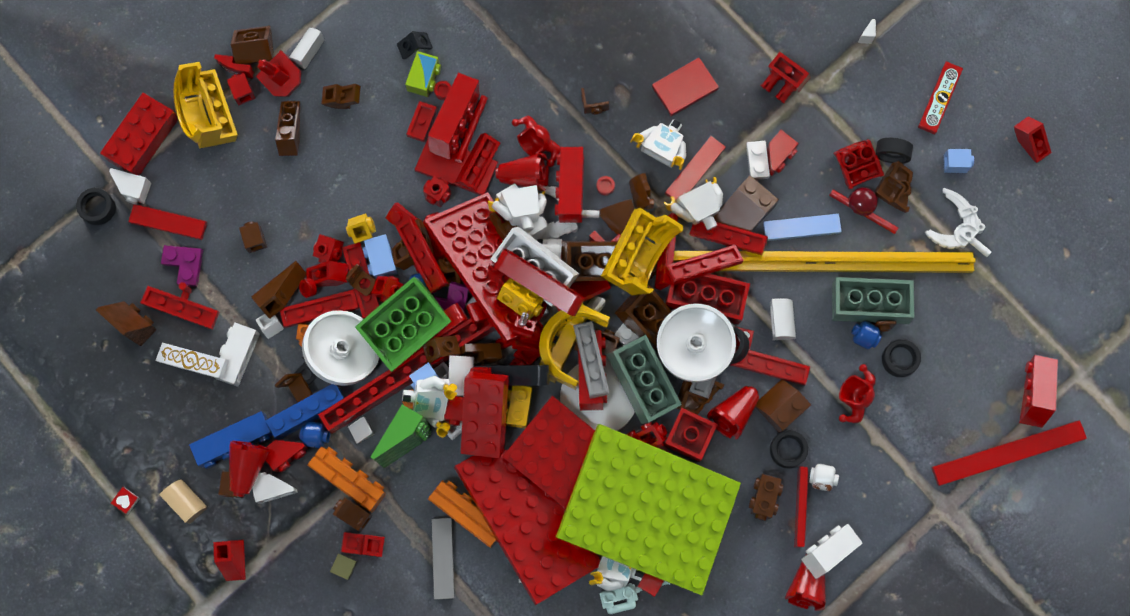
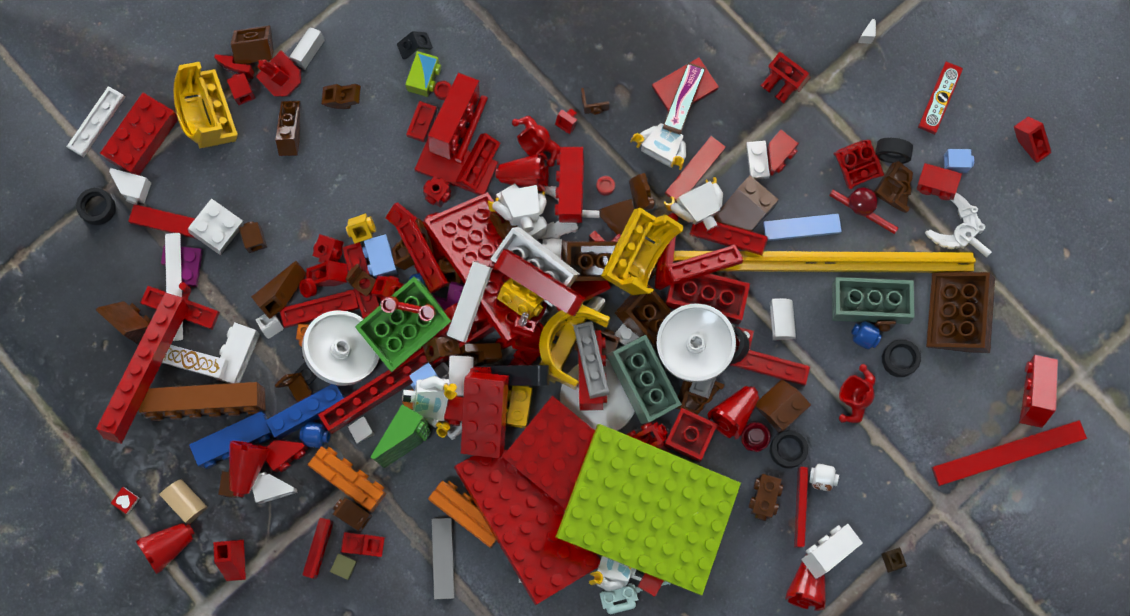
(95, 121): none -> white tile
(142, 368): none -> red brick
(165, 545): none -> red cone
(173, 271): none -> white sticker
(203, 400): none -> dark orange brick
(215, 226): none -> white brick
(318, 548): none -> red slope
(391, 304): none -> bar
(469, 301): none -> white tile
(566, 120): none -> red tile
(684, 98): none -> slope
(755, 437): none -> dark red hair
(894, 560): none -> dark brown tile
(938, 182): none -> red brick
(961, 311): none -> reddish brown slope

